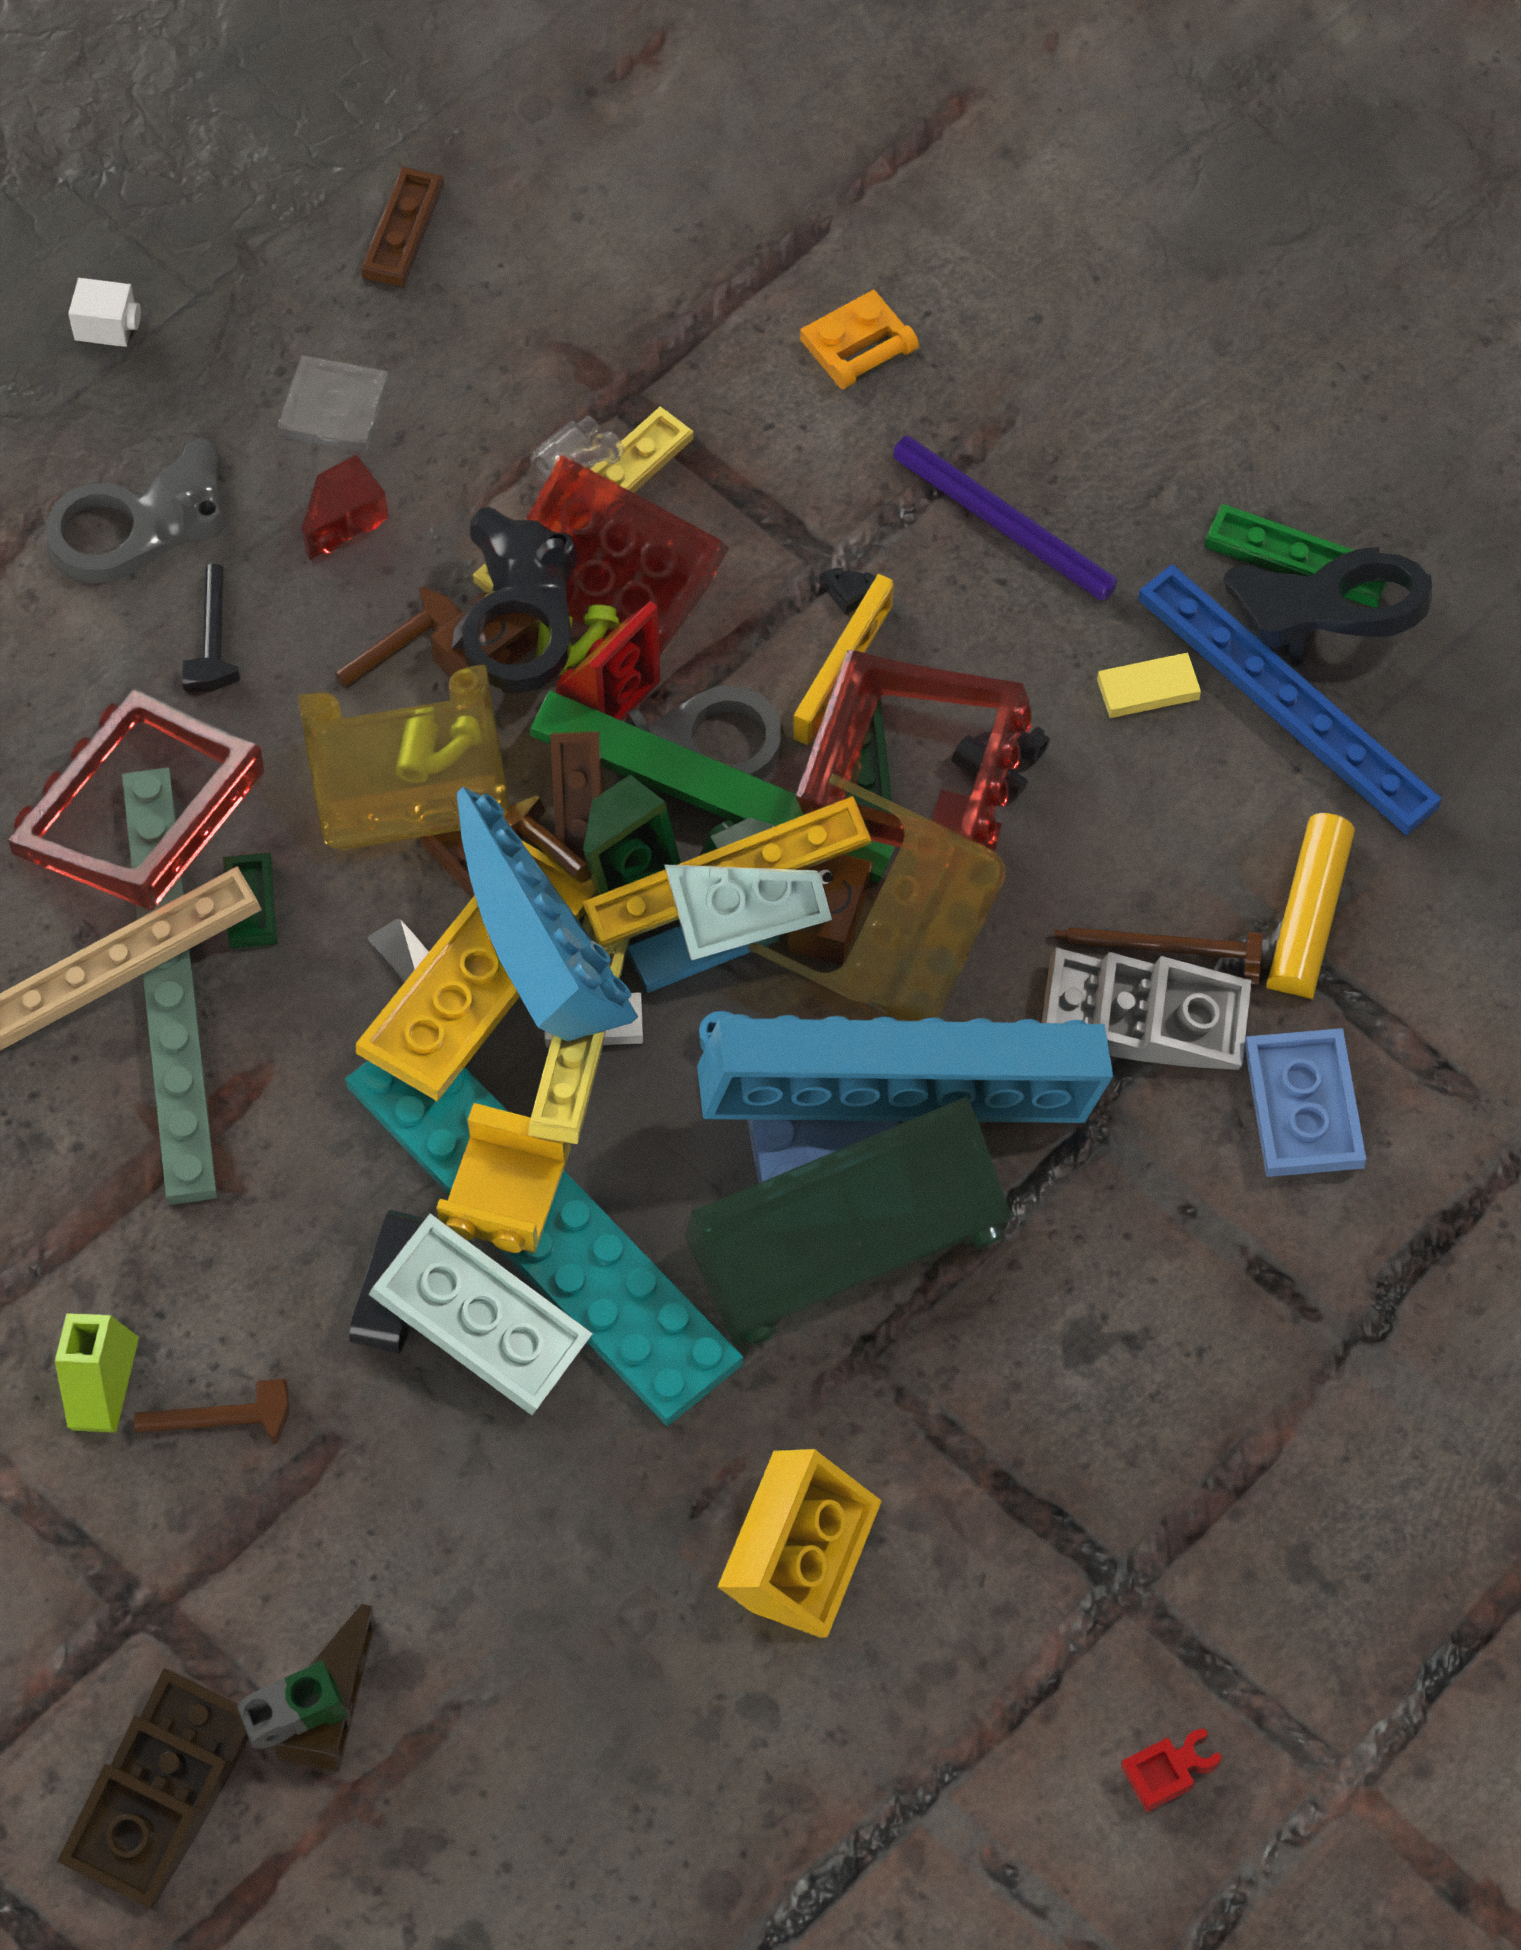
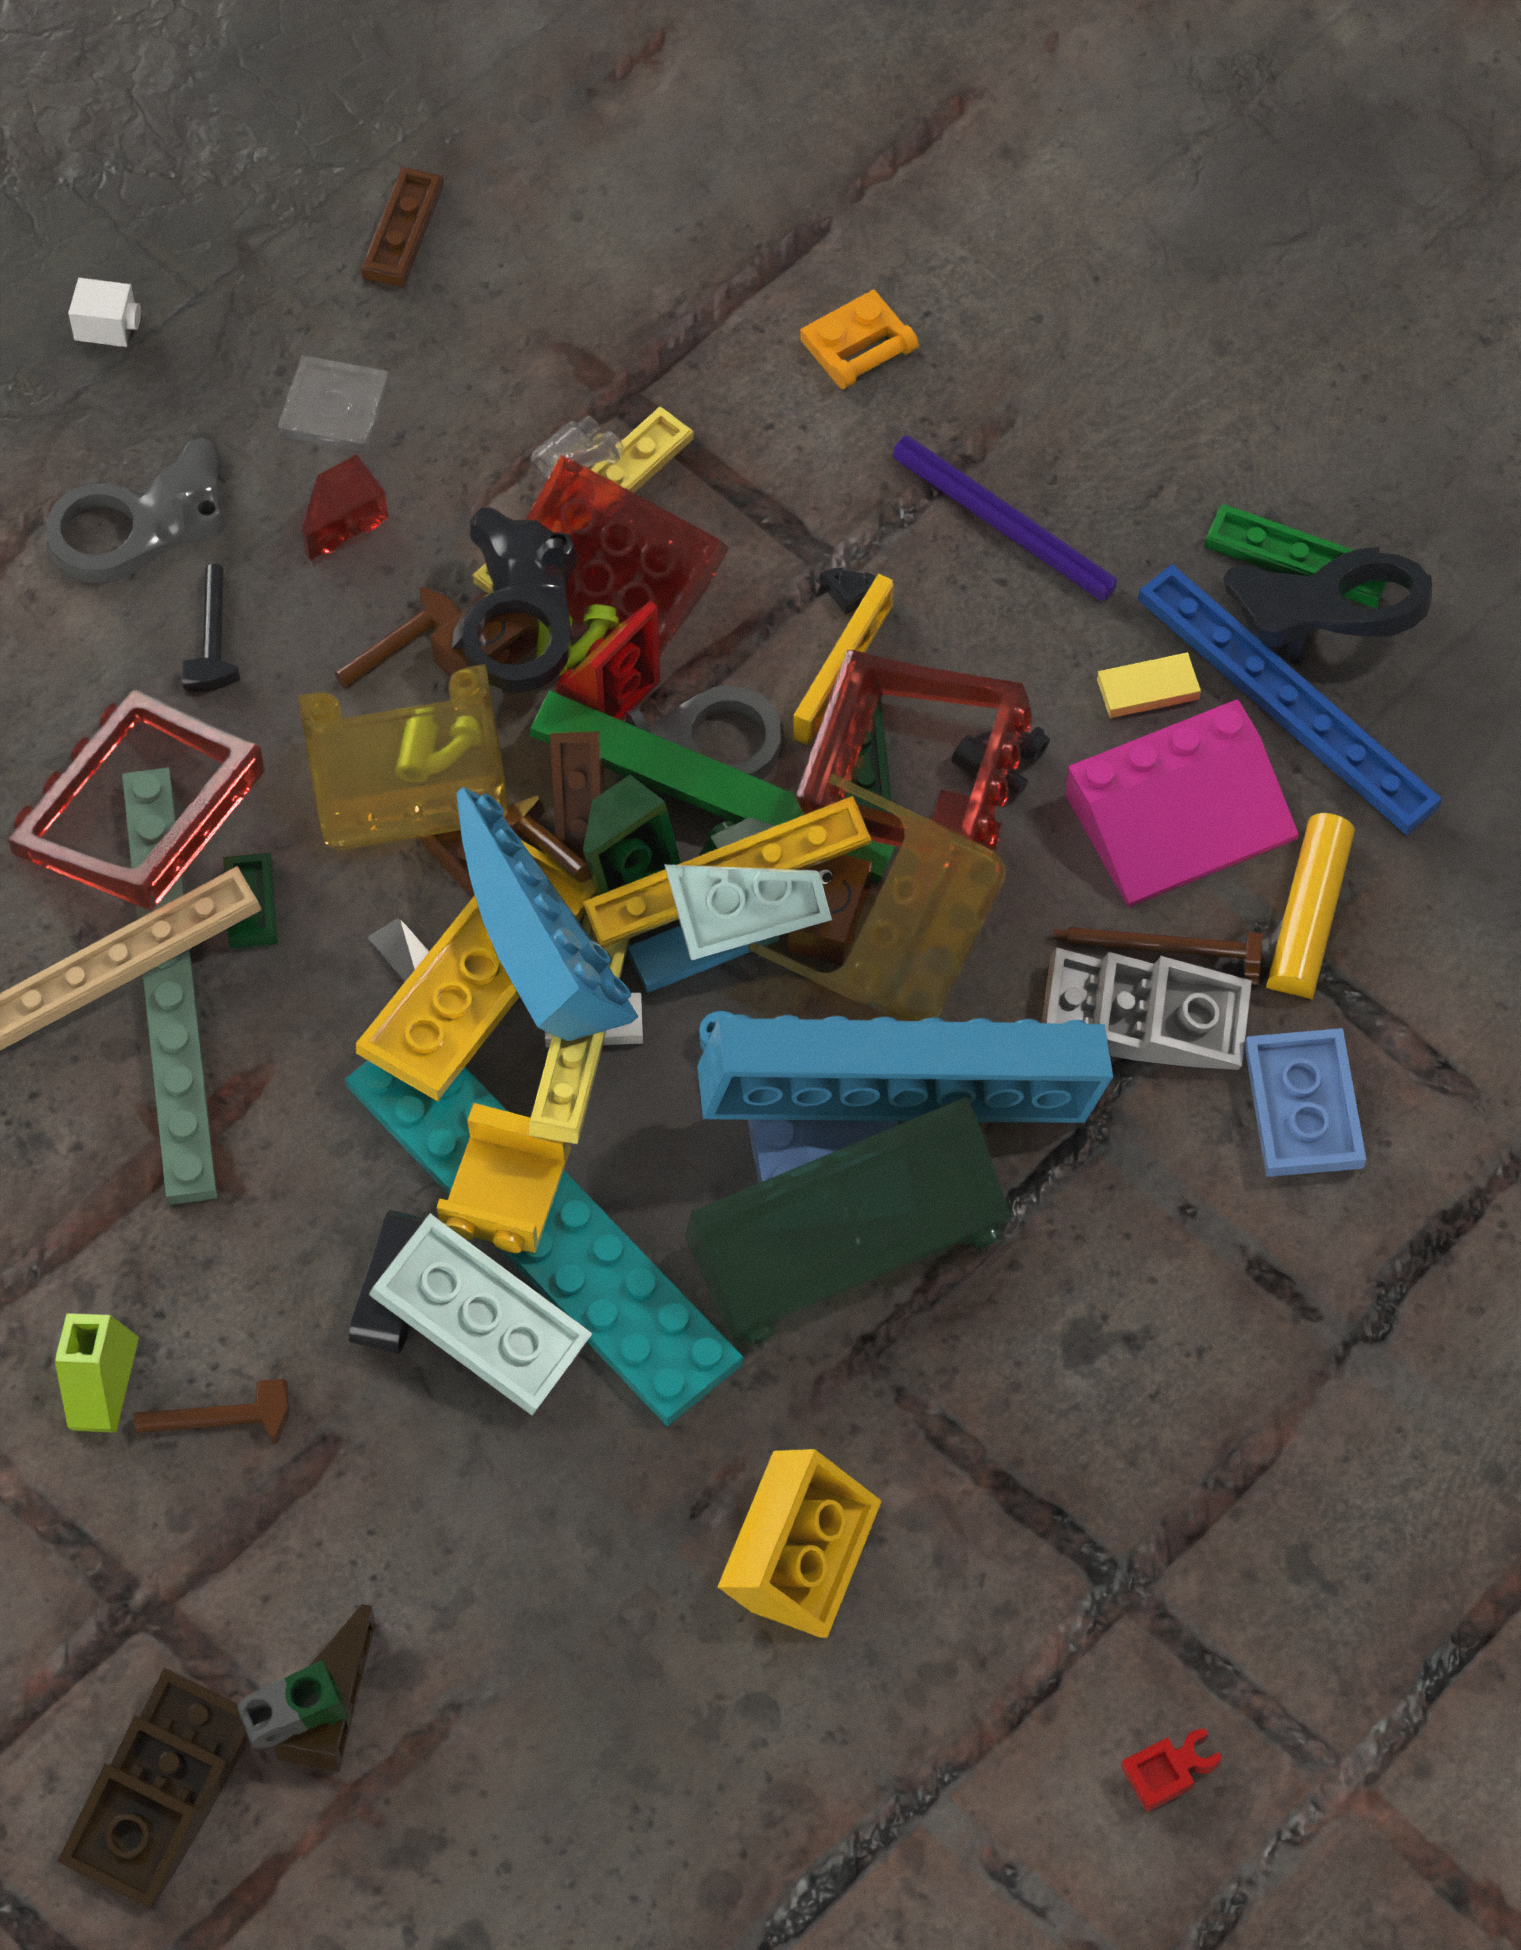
(1181, 803): none -> dark pink slope

